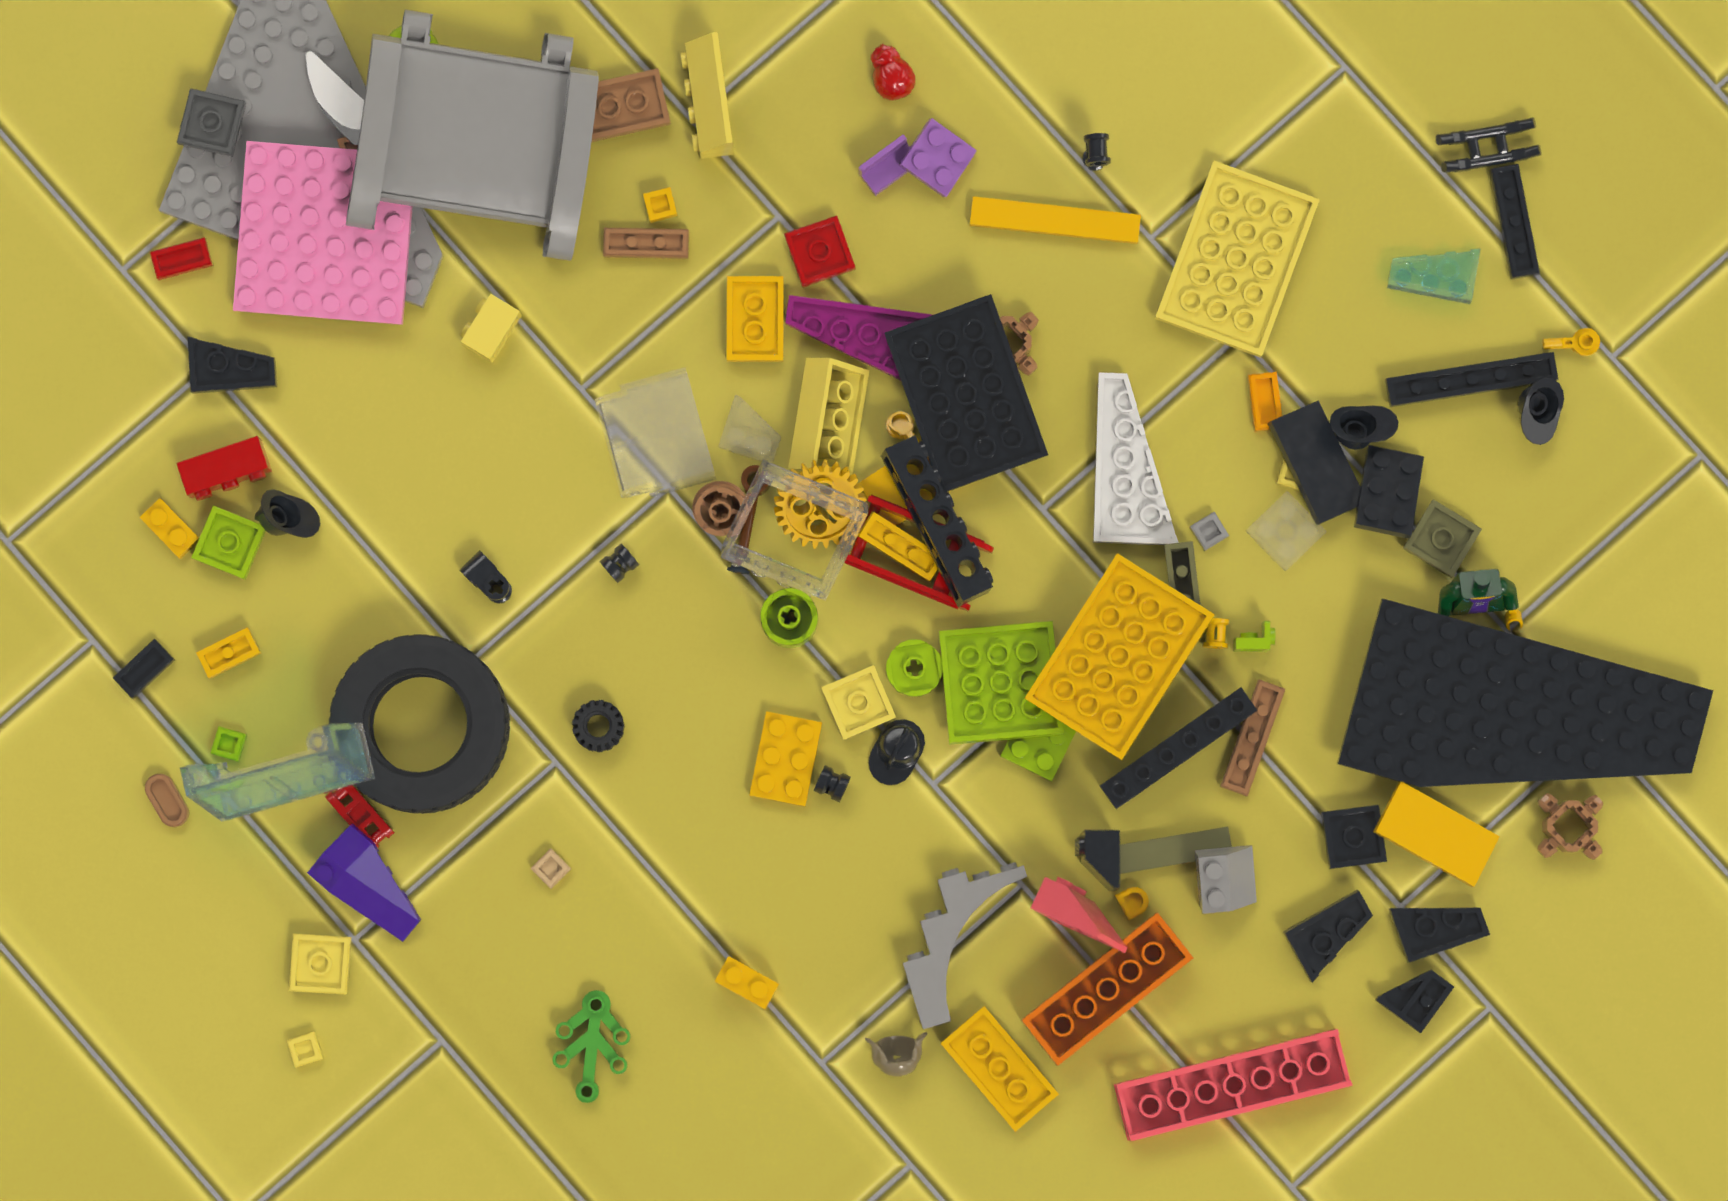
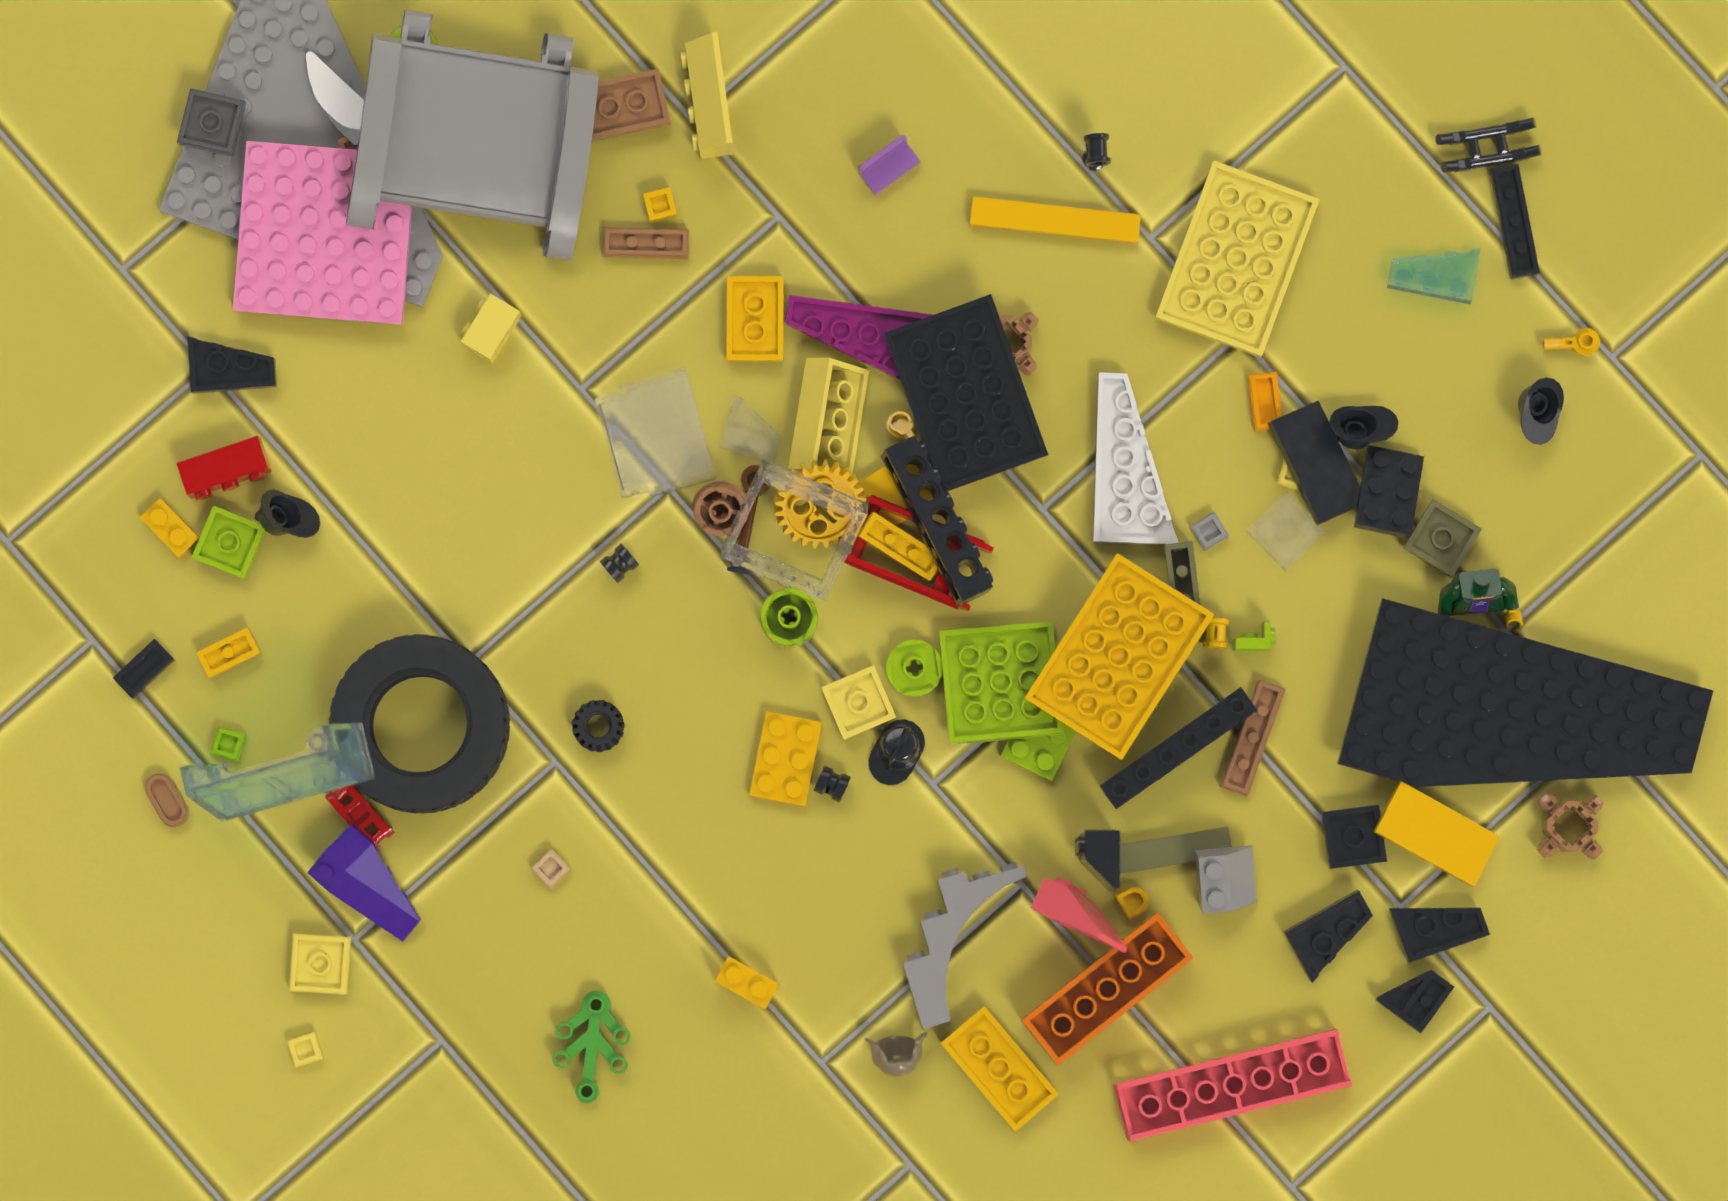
(181, 258): red tile -> none
(484, 575): black piece -> none
(819, 251): red plate -> none
(891, 74): red hair -> none
(937, 157): medium lavender plate -> none
(1470, 379): black plate -> none

